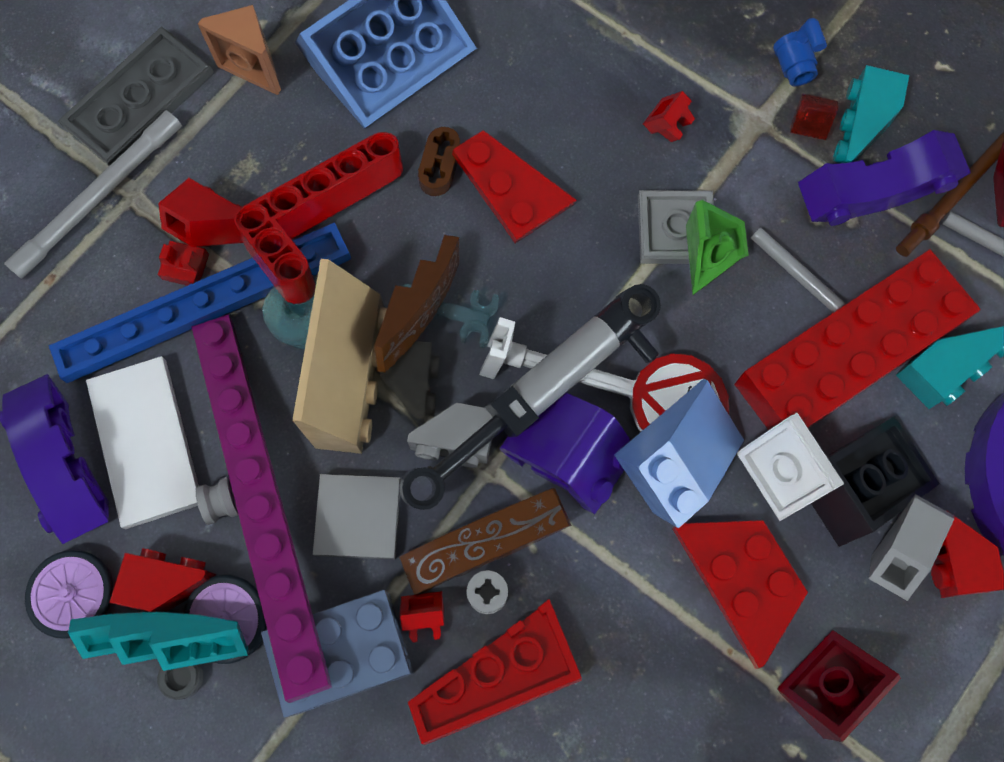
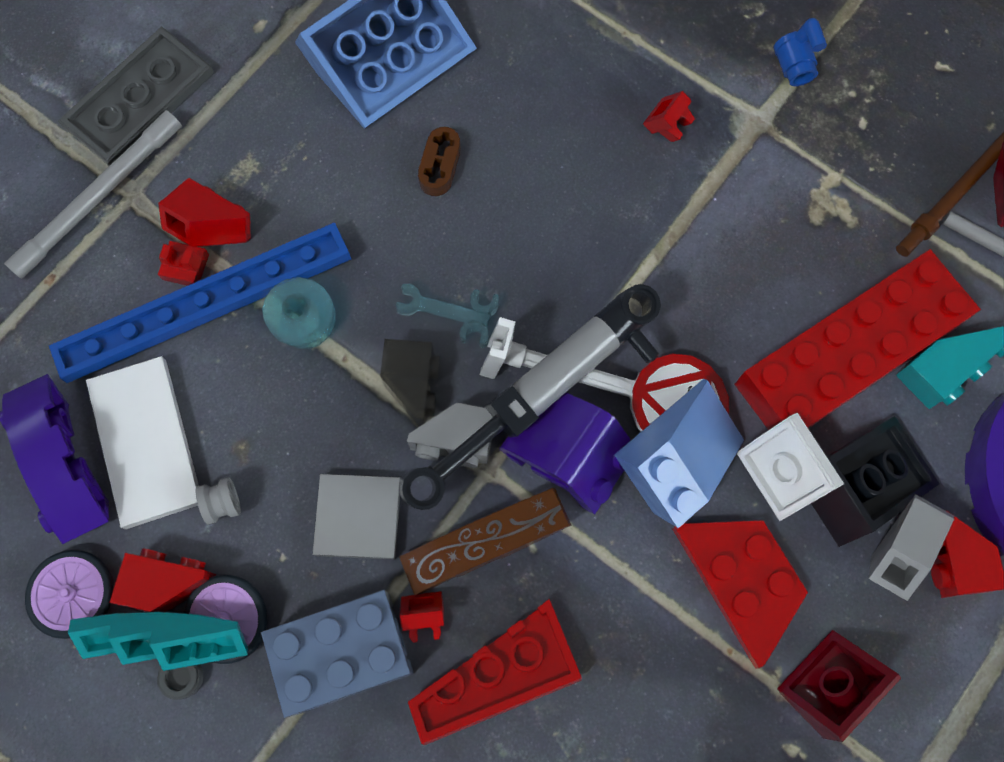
(241, 47): nougat slope -> none
(261, 513): magenta plate -> none
(308, 200): red beam -> none
(339, 362): tan slope -> none
(415, 307): reddish brown slope -> none
(487, 599): light grey wheel -> none
(510, 186): red wing -> none
(663, 224): light grey tile -> none
(714, 243): bright green slope -> none
(797, 270): light grey piece -> none
(814, 116): clear red tile -> none
(874, 105): teal slope -> none
(911, 172): dark purple brick -> none

